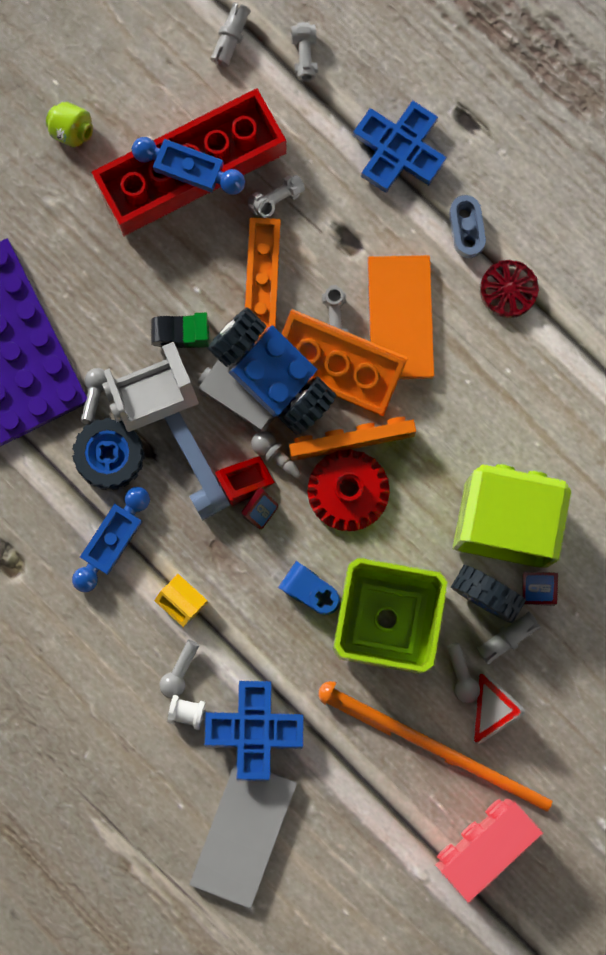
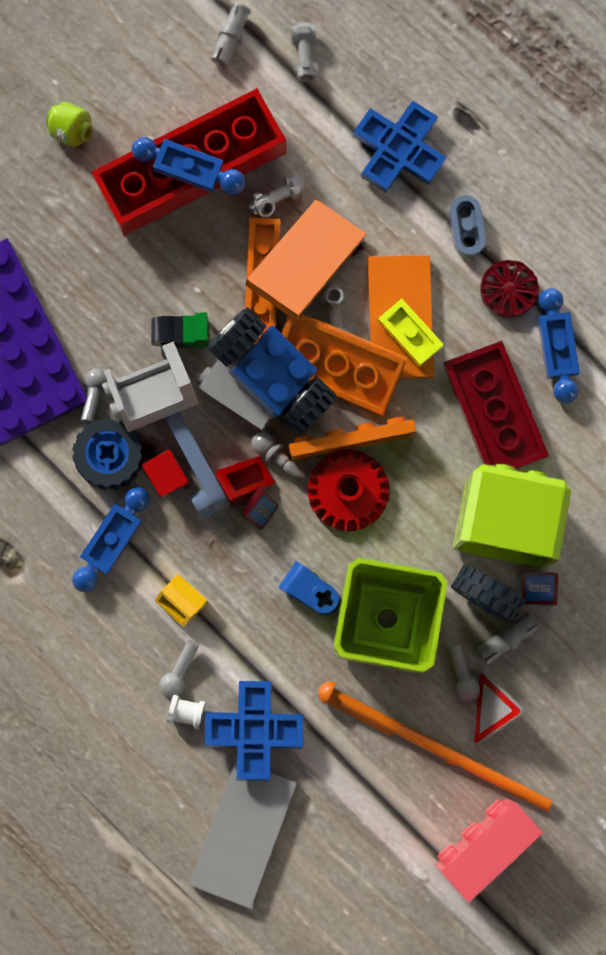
(165, 473): none -> red panel
(305, 259): none -> orange tile
(410, 332): none -> neon yellow plate
(495, 407): none -> dark red plate
(558, 345): none -> blue plate

